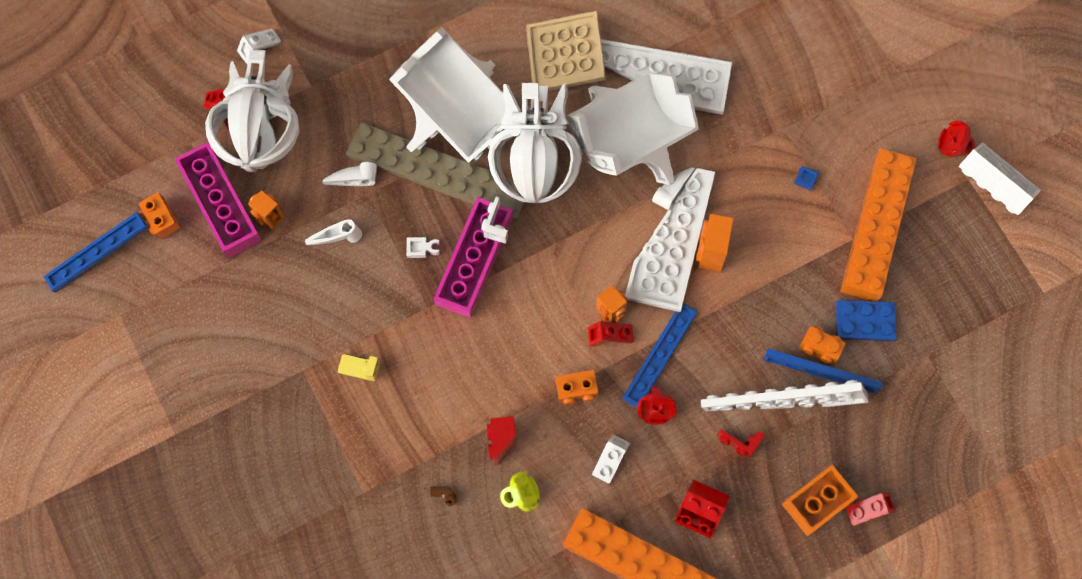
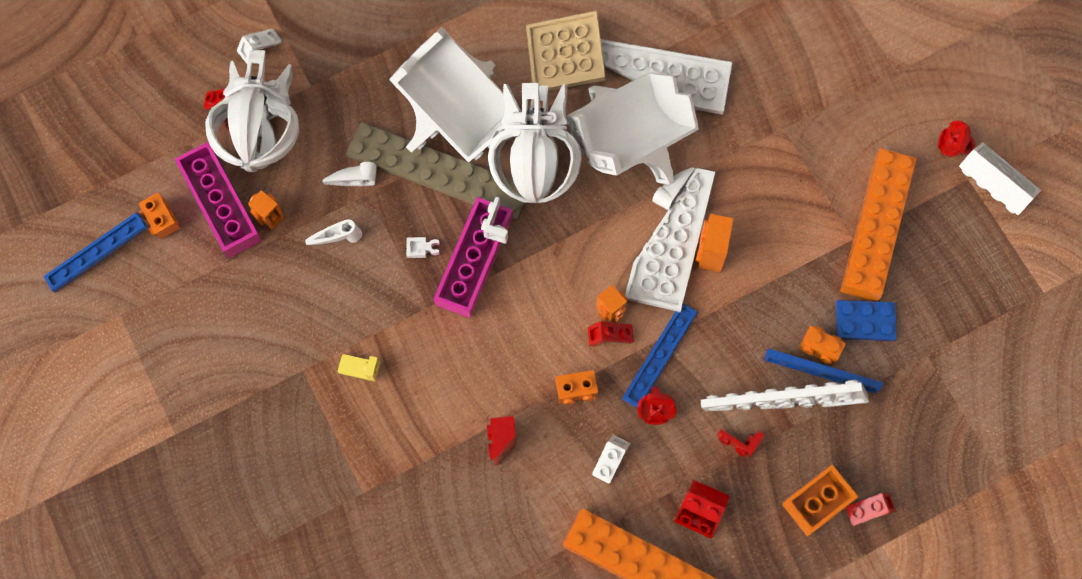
(445, 493): reddish brown arm -> none
(524, 492): neon yellow tile -> none
(806, 178): blue tile -> none

